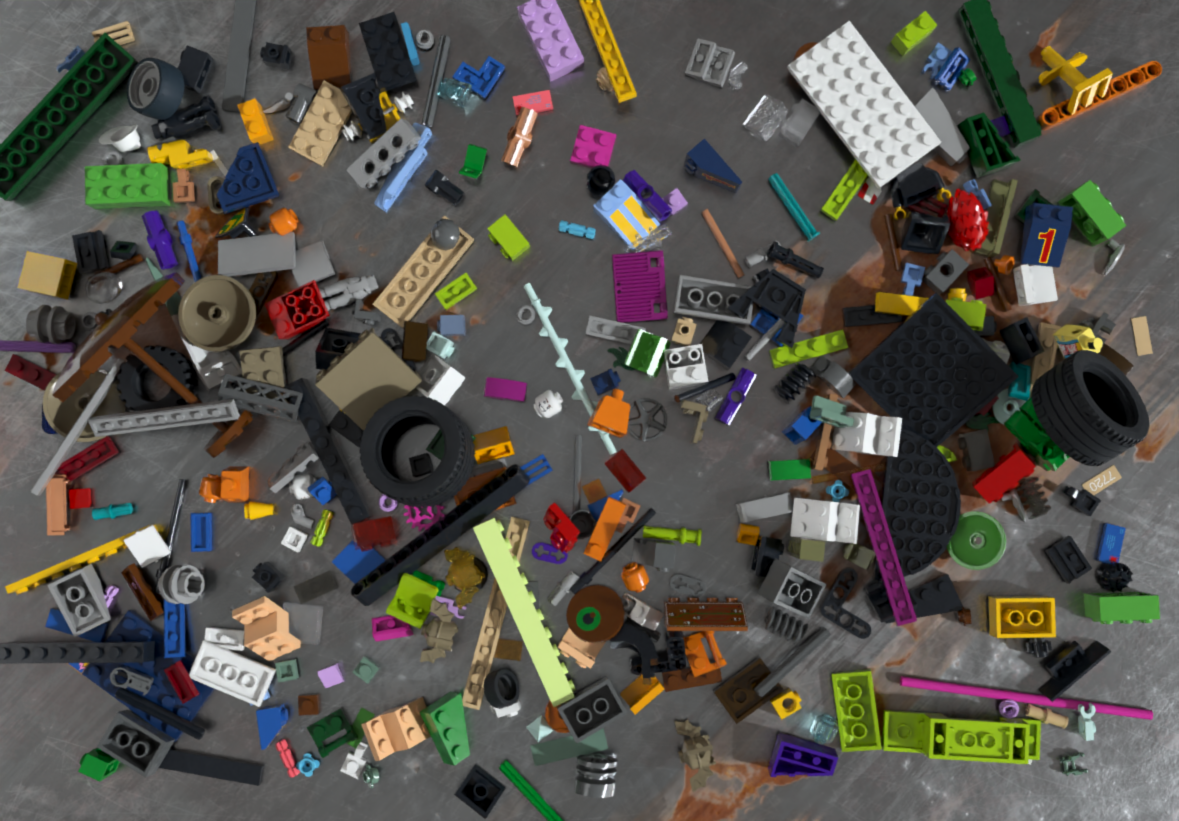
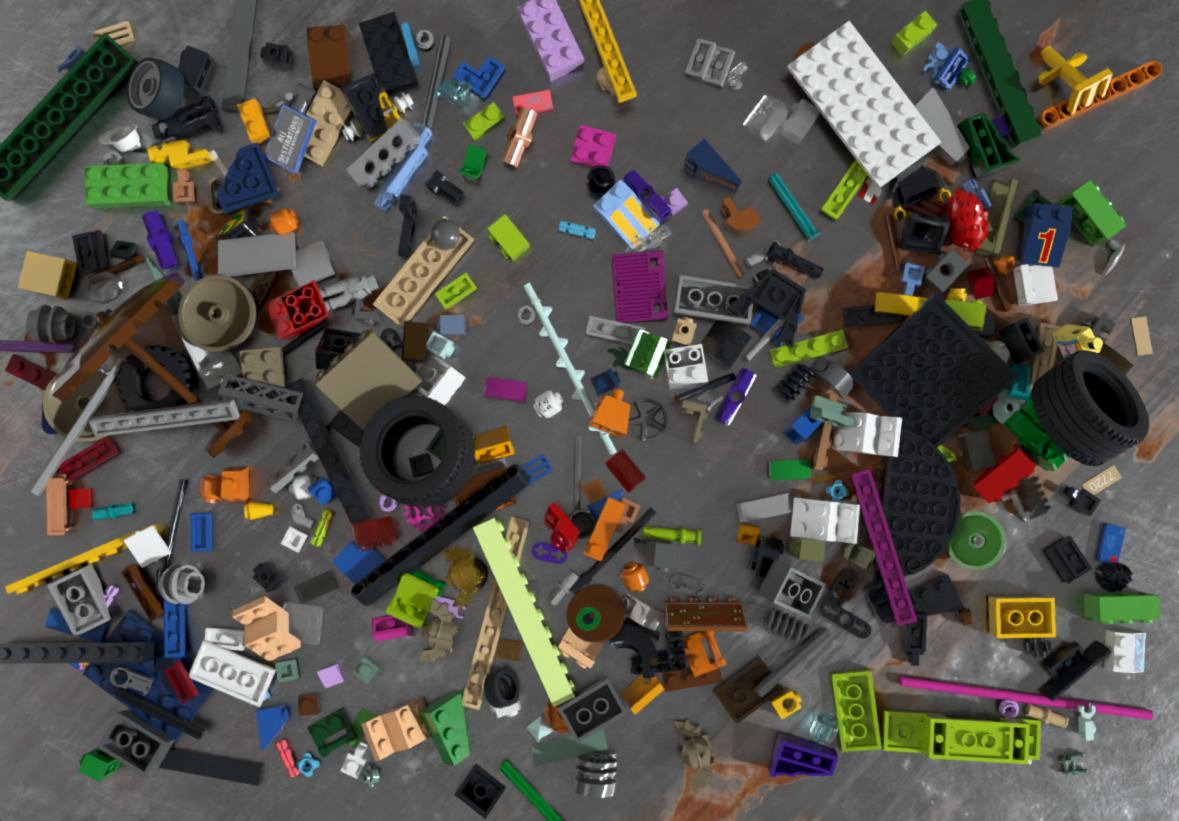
(290, 138): none -> tile
(409, 210): none -> black beam
(484, 121): none -> lime plate
(739, 221): none -> dark orange brick
(916, 638): none -> black hinge
(1126, 651): none -> white slope

